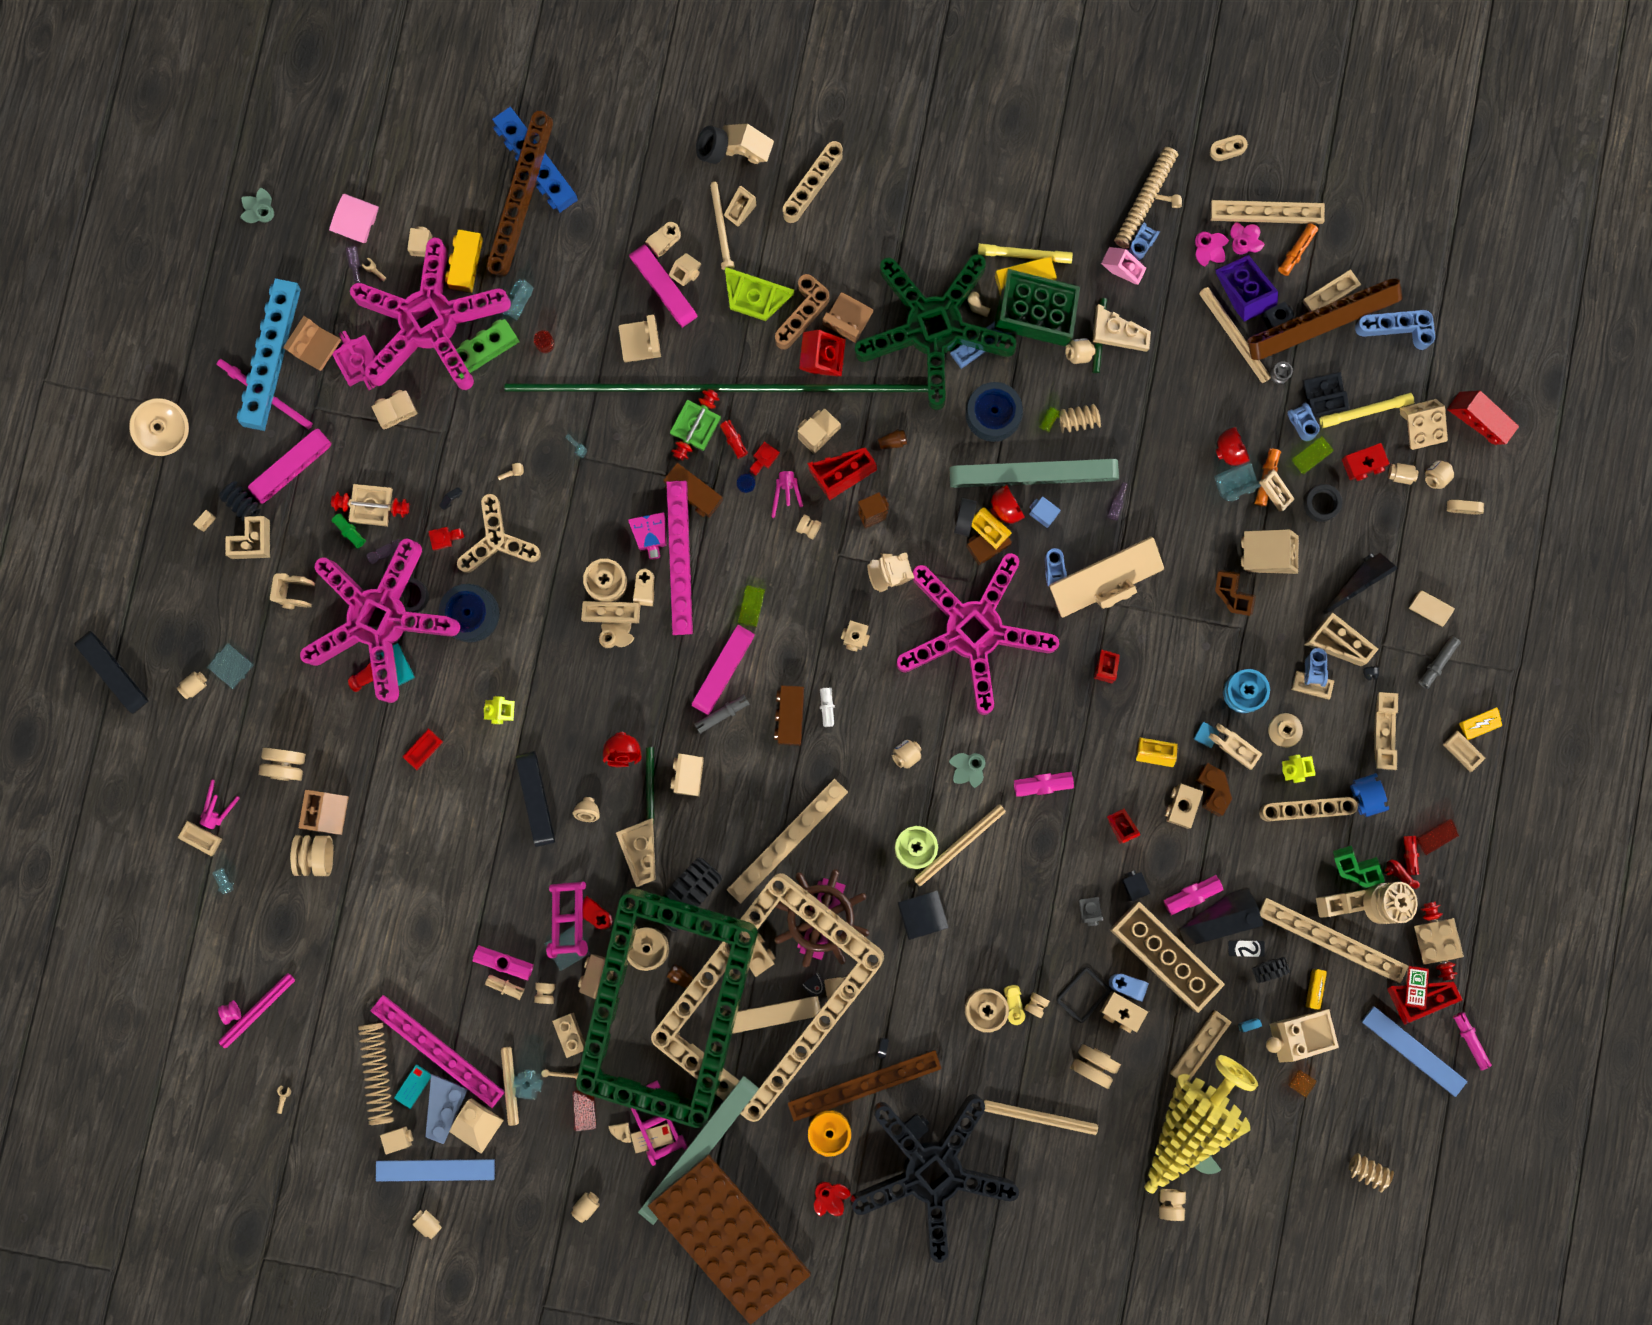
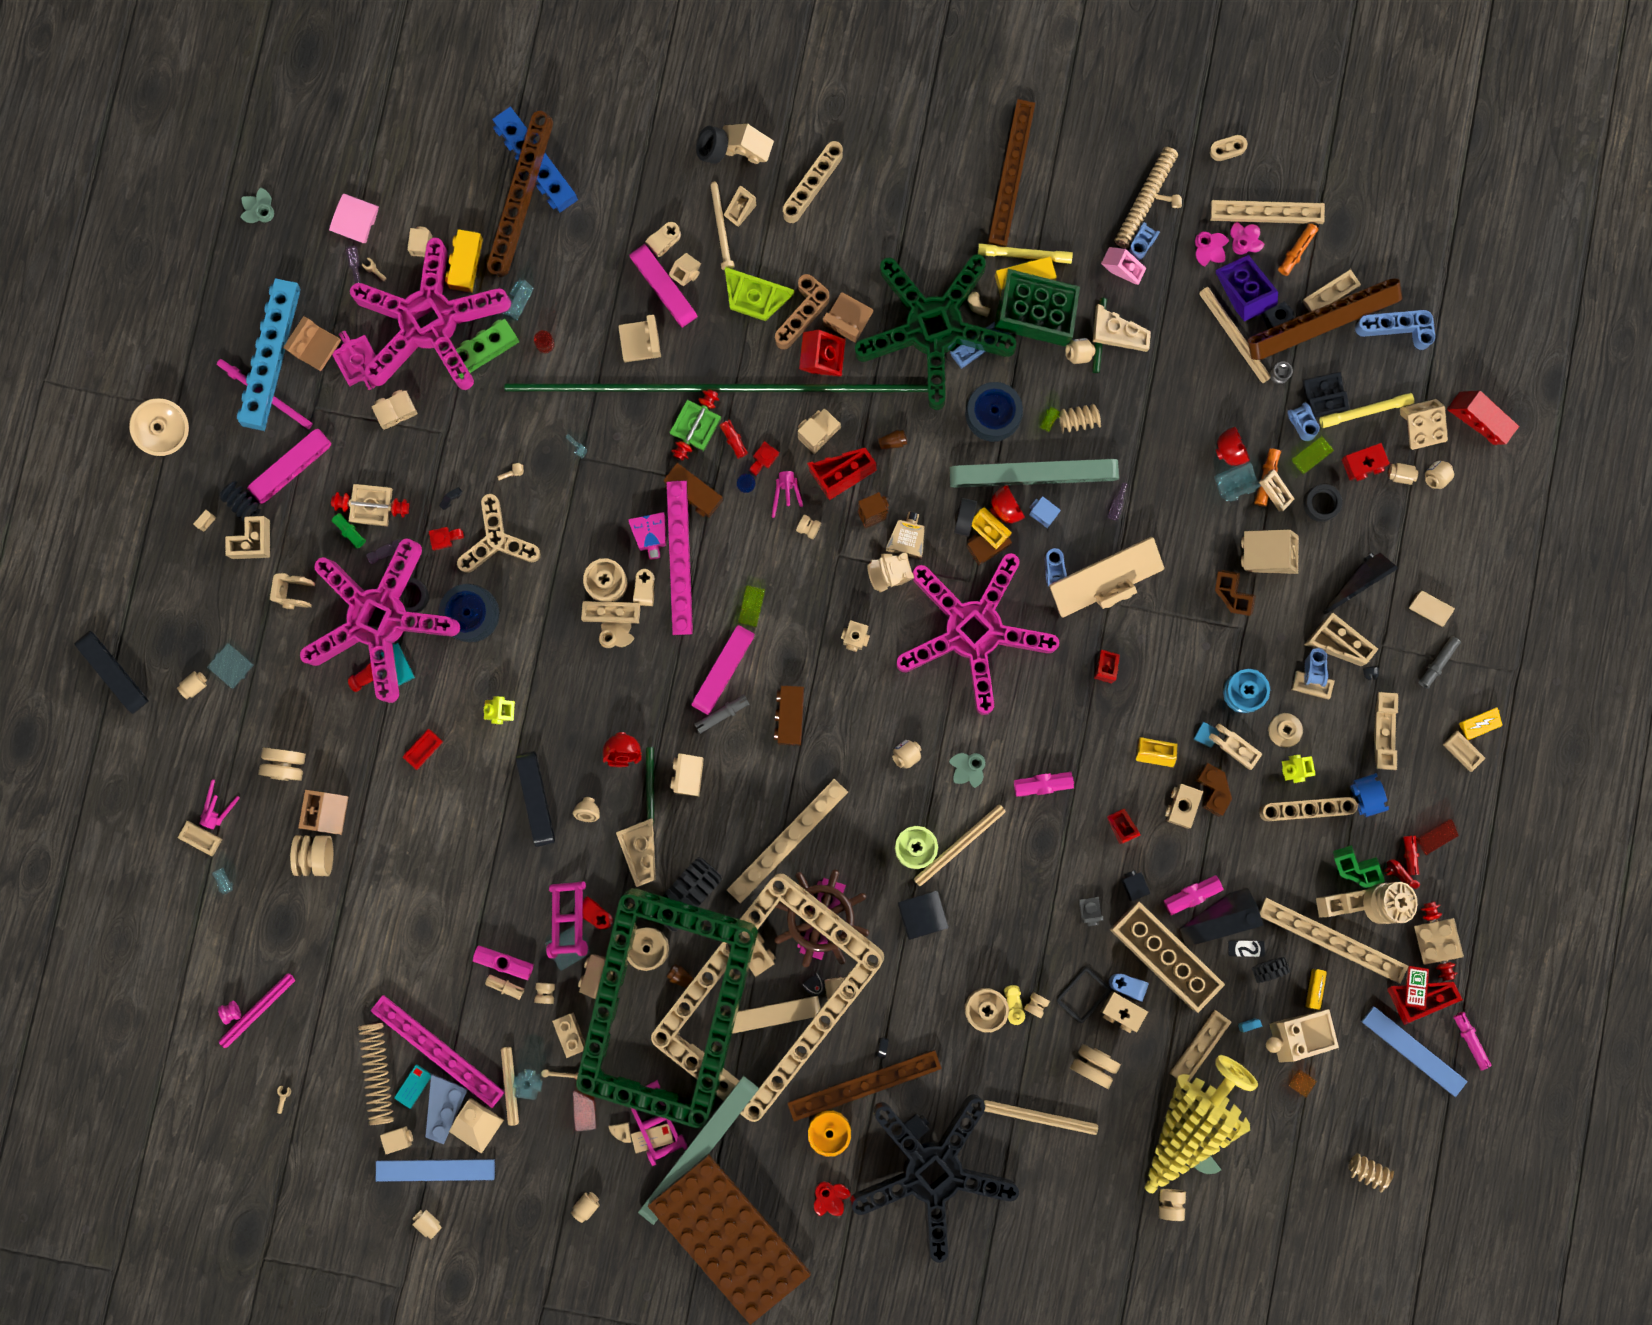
(827, 707): white axle -> none
(907, 537): none -> tan torso
(1011, 173): none -> reddish brown plate
(1465, 507): tan beam -> none

